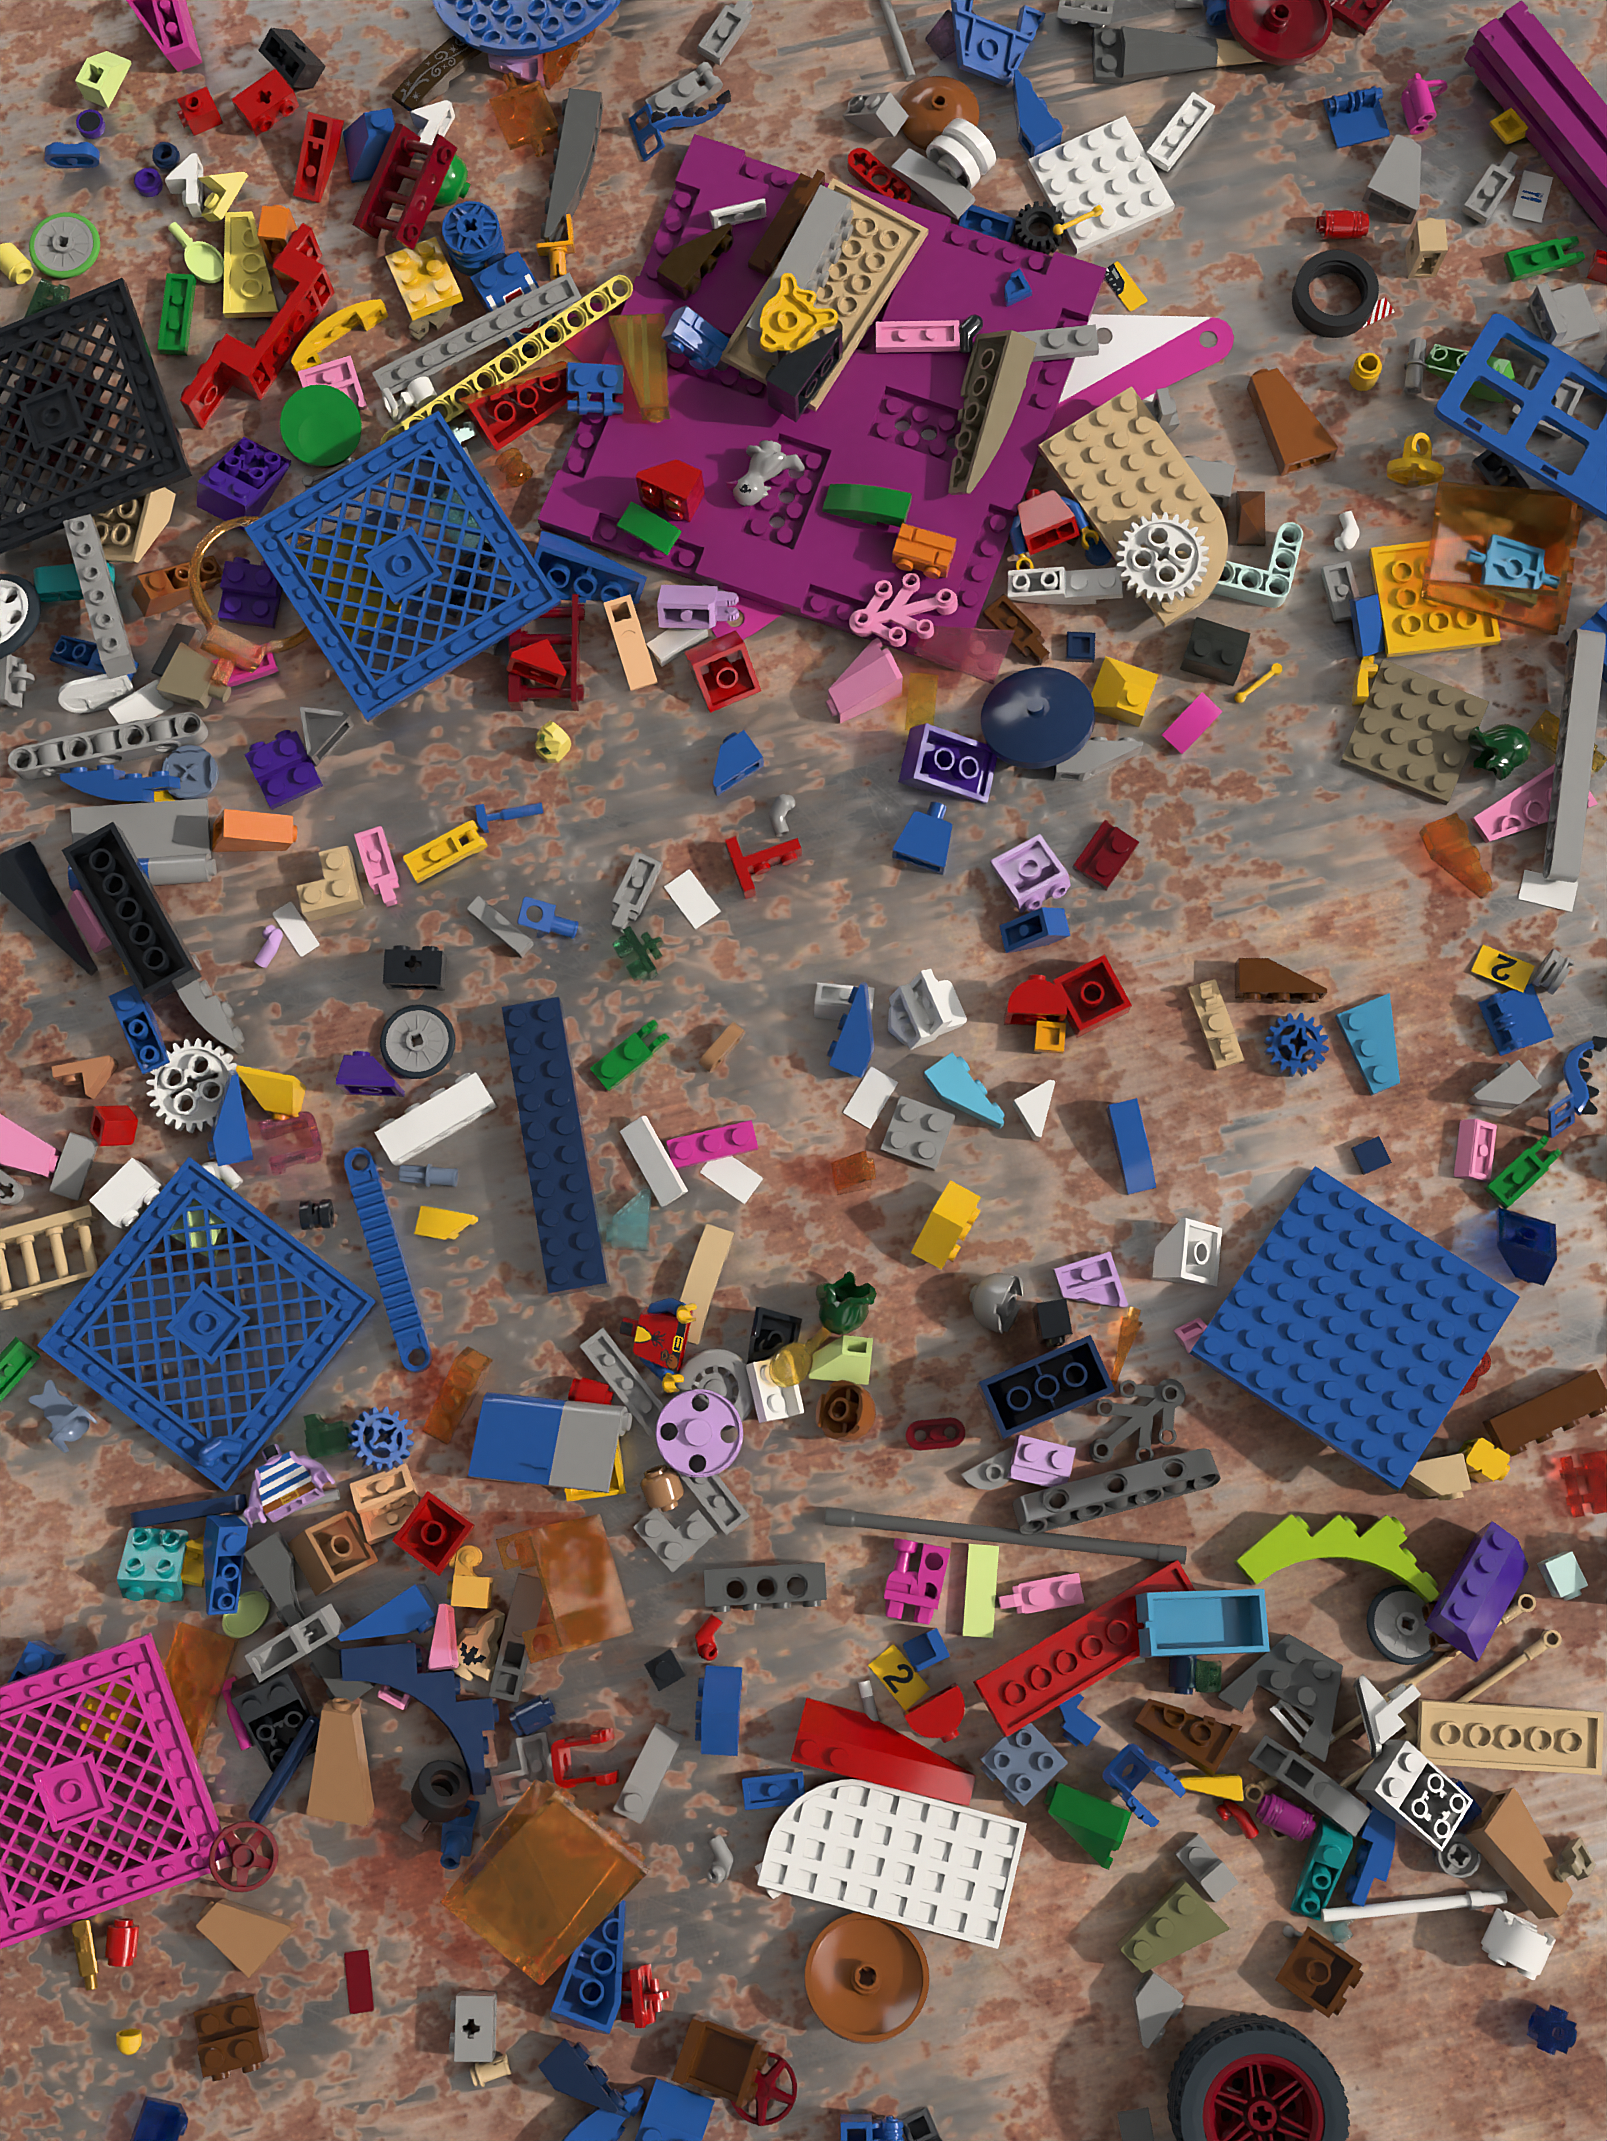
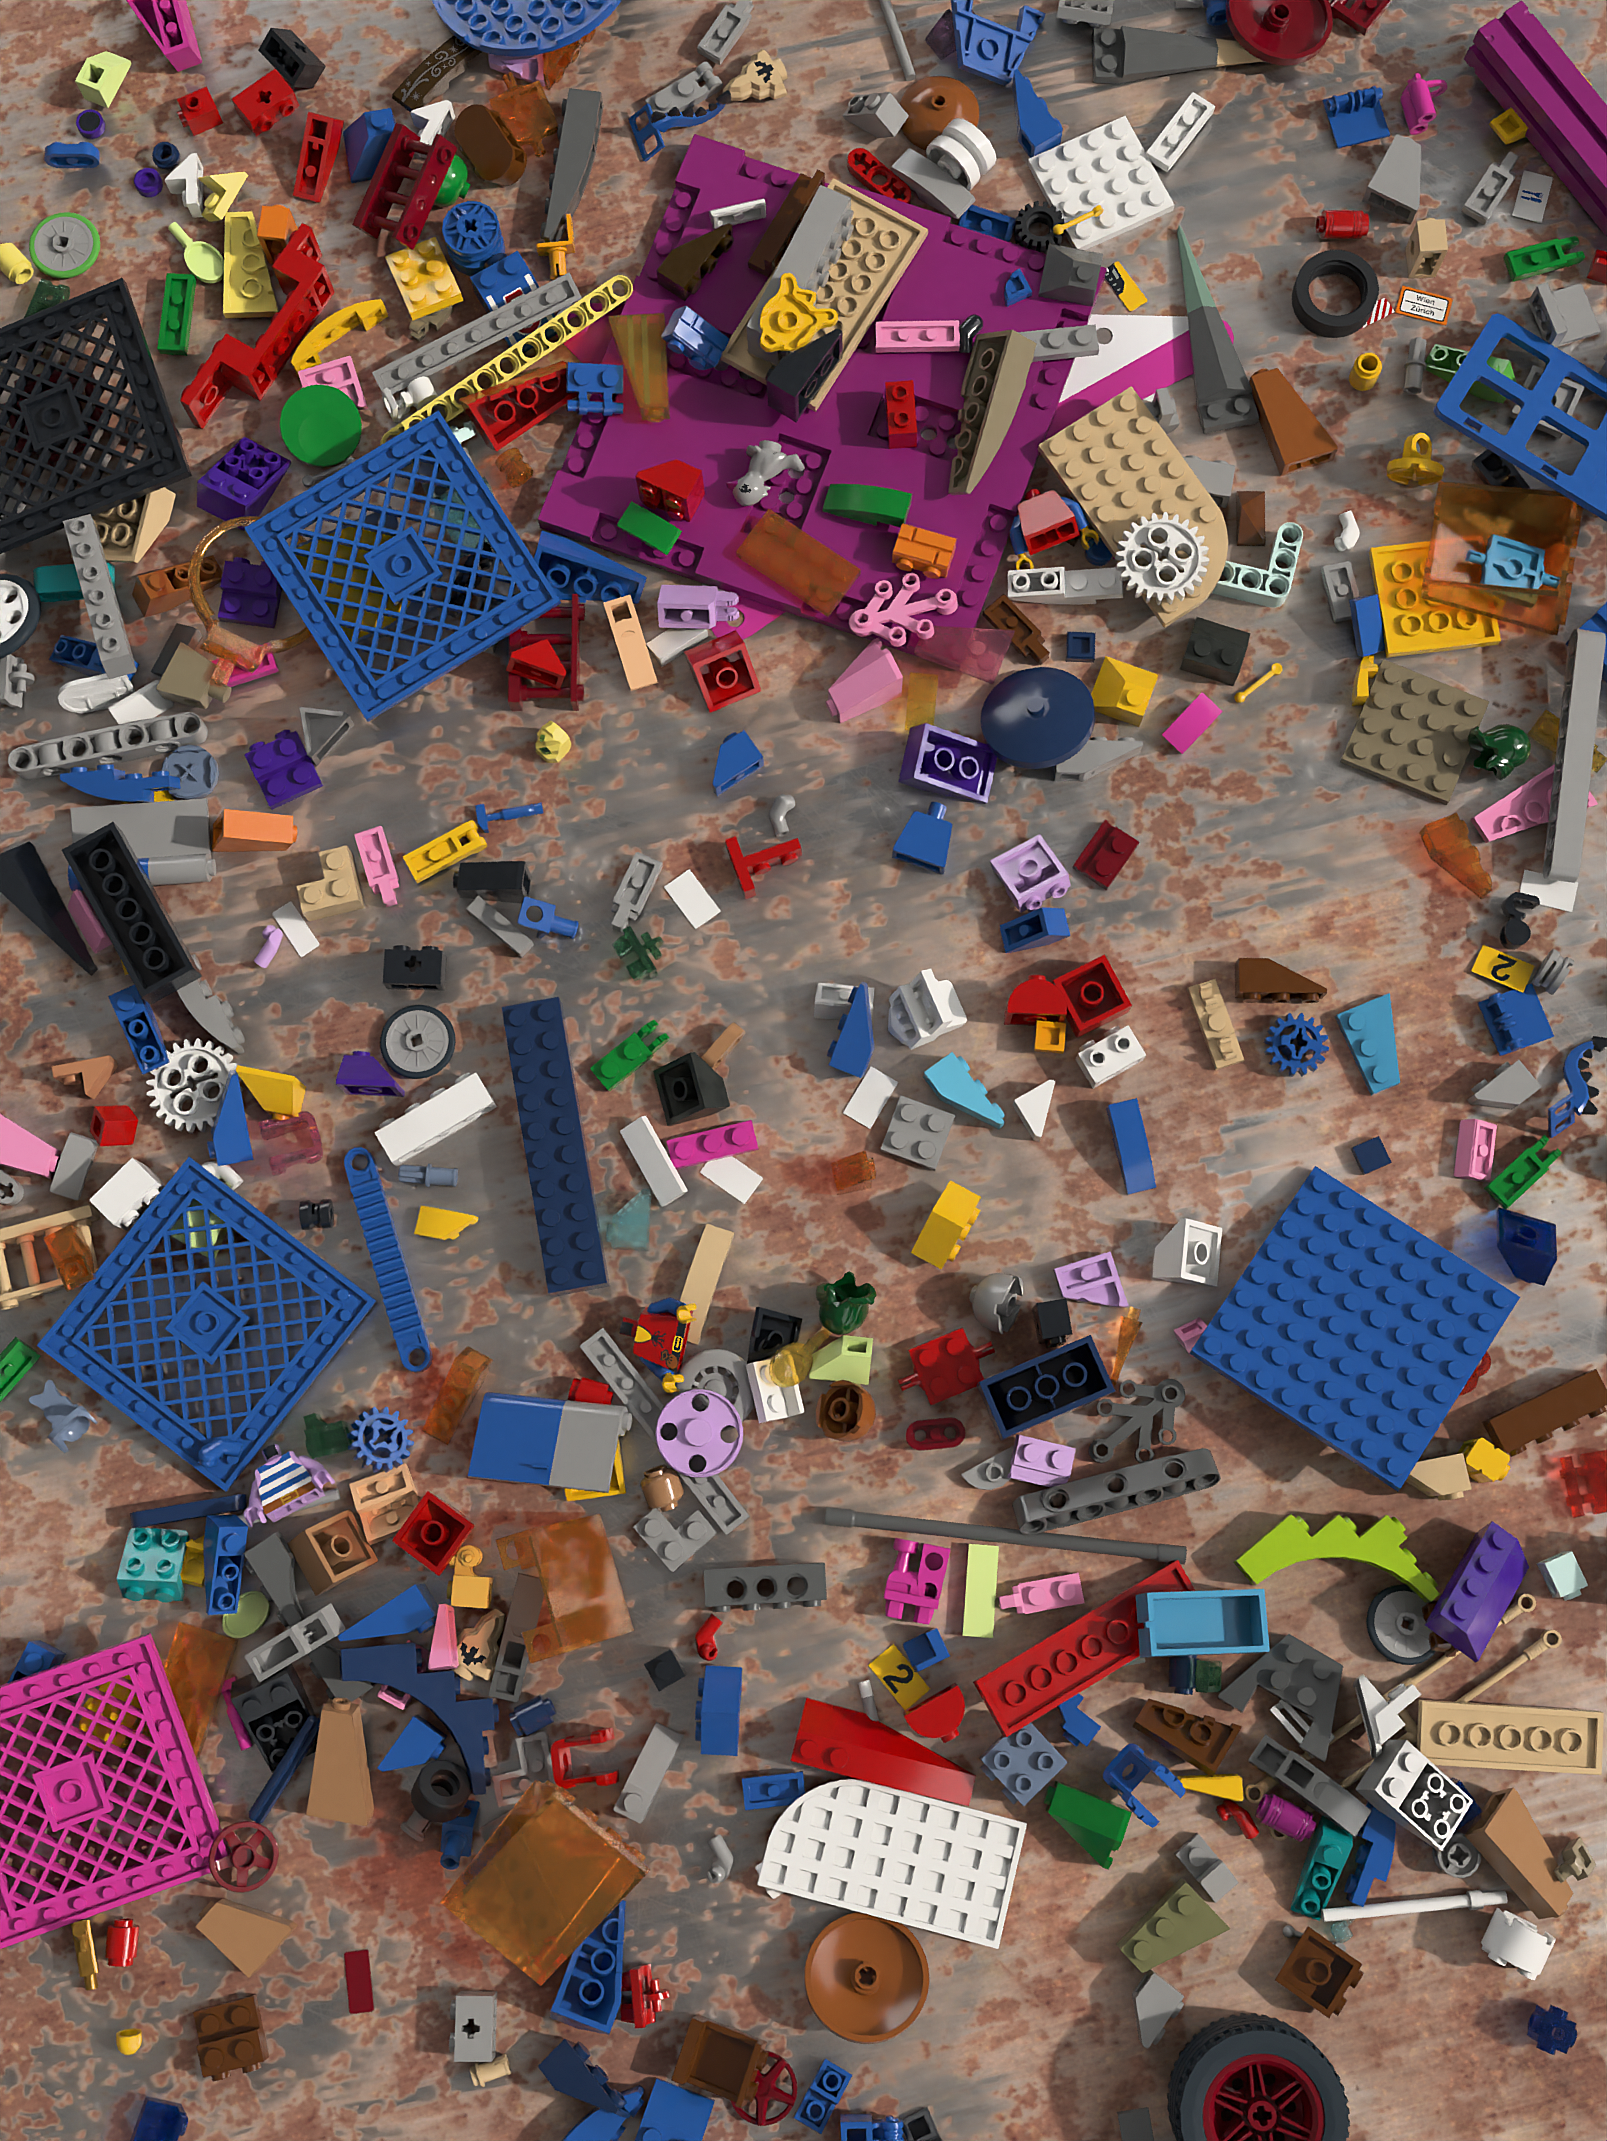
(71, 1256): none -> clear orange slope
(415, 1745): none -> blue slope
(490, 145): none -> reddish brown brick
(493, 881): none -> black slope
(690, 1089): none -> pearl dark grey slope
(759, 79): none -> tan rock
(798, 562): none -> clear orange plate
(822, 2096): none -> blue slope
(901, 414): none -> red brick
(946, 1366): none -> red plate
(1070, 275): none -> dark grey slope
(1109, 1056): none -> white brick
(1220, 381): none -> dark grey plate
(1424, 305): none -> sticker
(1515, 931): none -> black leg

